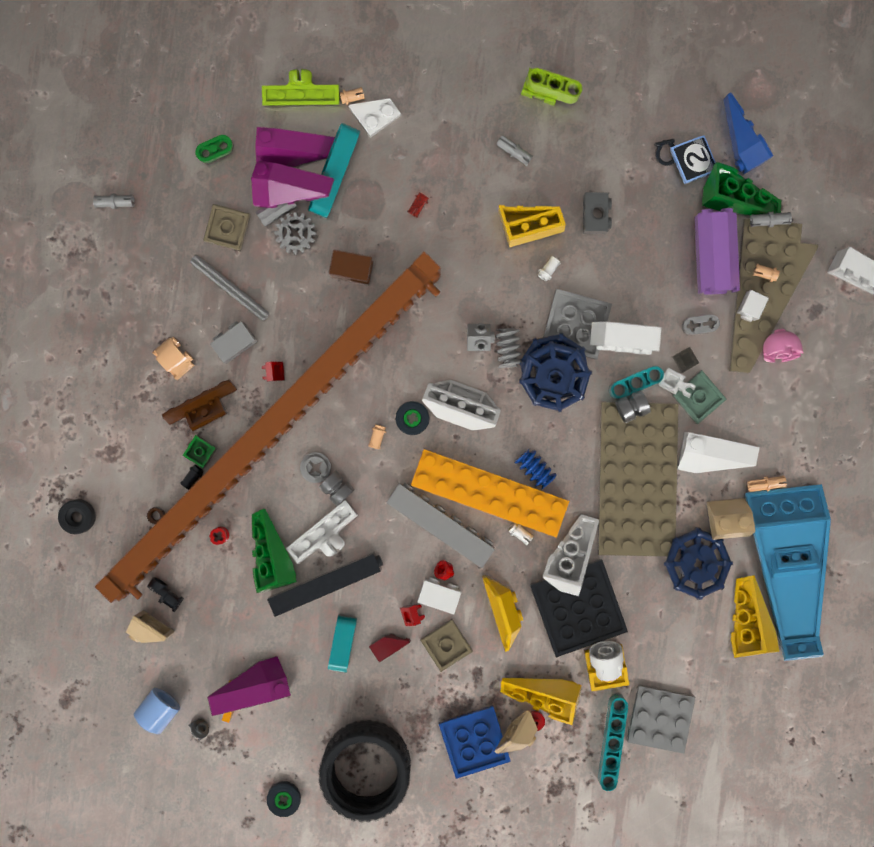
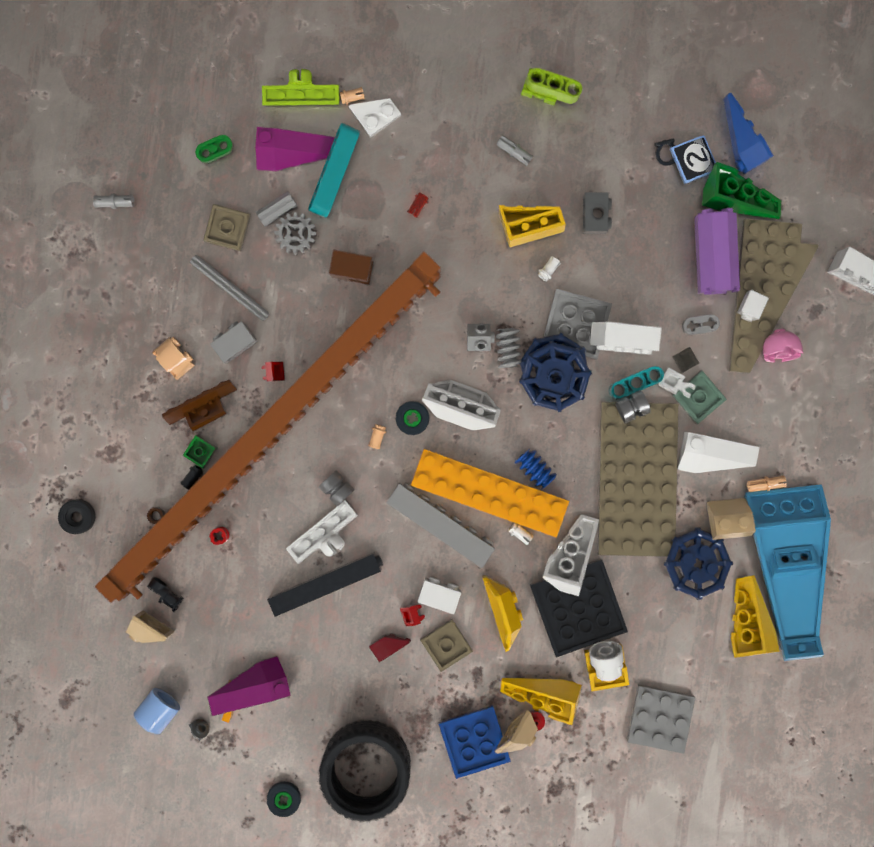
(273, 563): green wedge -> none
(283, 184): magenta wedge -> none
(306, 467): light grey gear -> none
(342, 643): teal beam -> none
(443, 570): red tile -> none
(612, 751): teal beam -> none
(766, 272): light nougat pin -> none
(771, 219): light grey pin -> none

